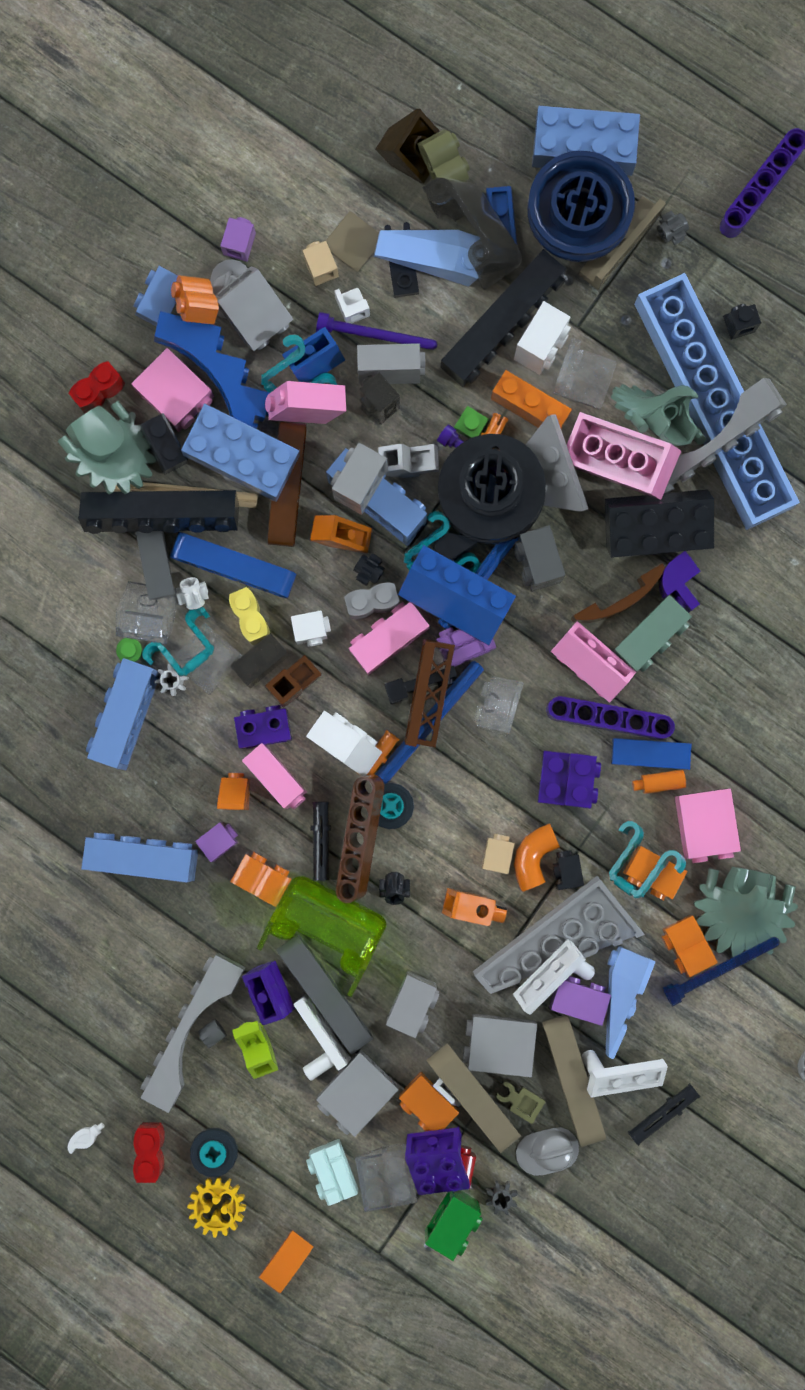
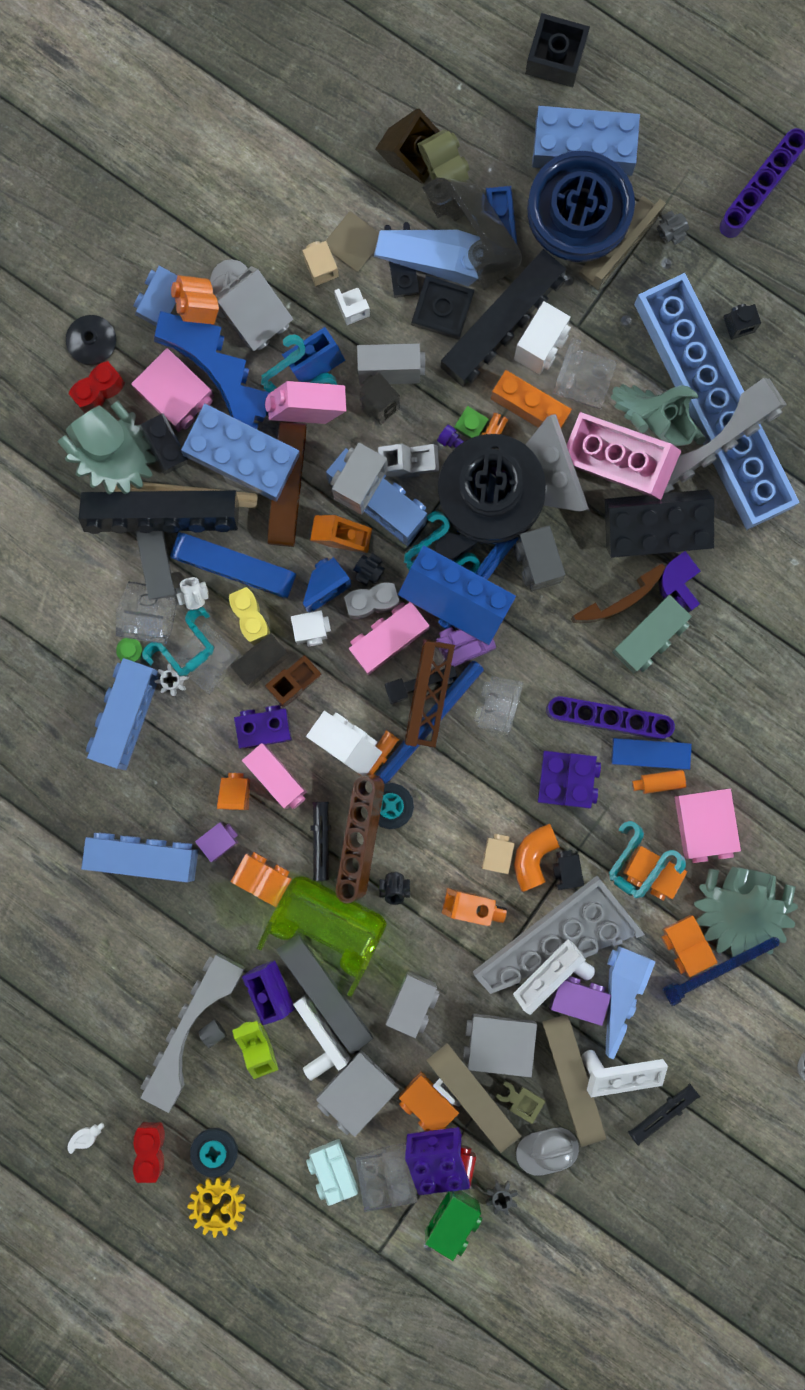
(95, 350): none -> black dish
(238, 238): medium lavender brick -> none
(286, 1262): orange slope -> none
(325, 320): dark purple piece -> none
(325, 584): none -> blue slope
(442, 307): none -> black plate
(557, 50): none -> black brick
(593, 662): bright pink brick -> none

